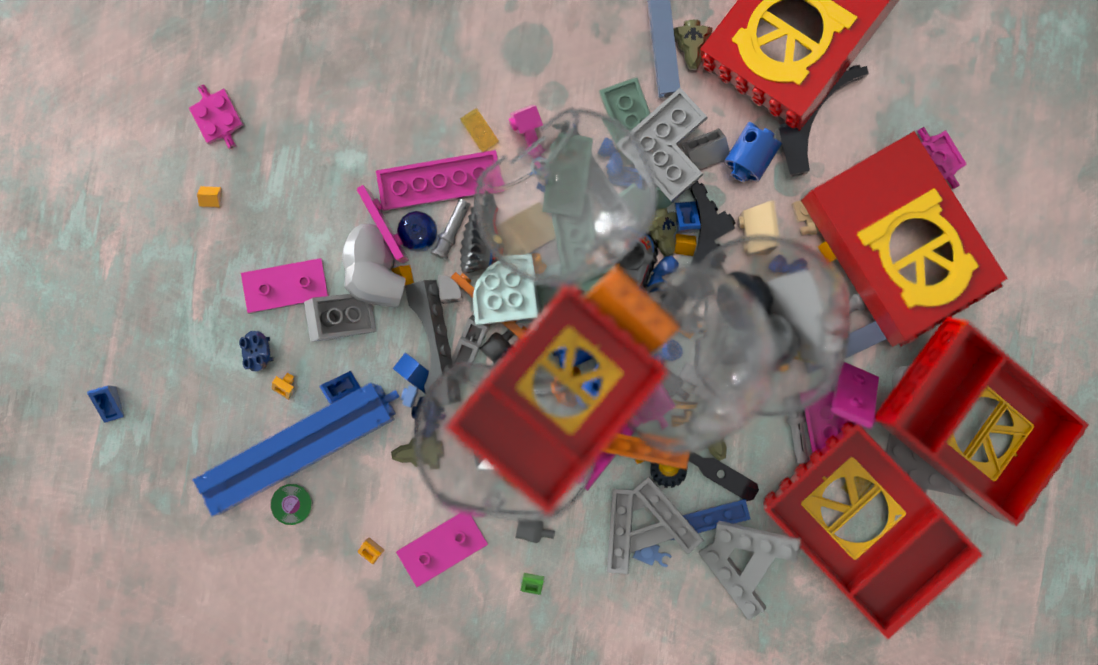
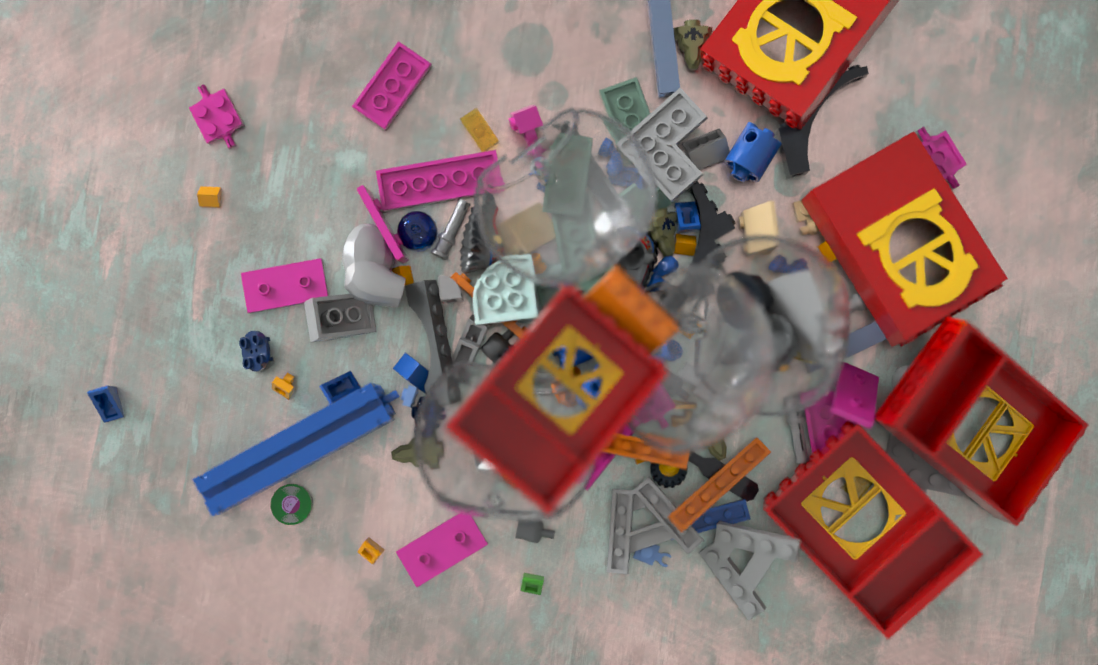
(391, 85): none -> dark pink plate
(719, 485): none -> orange plate

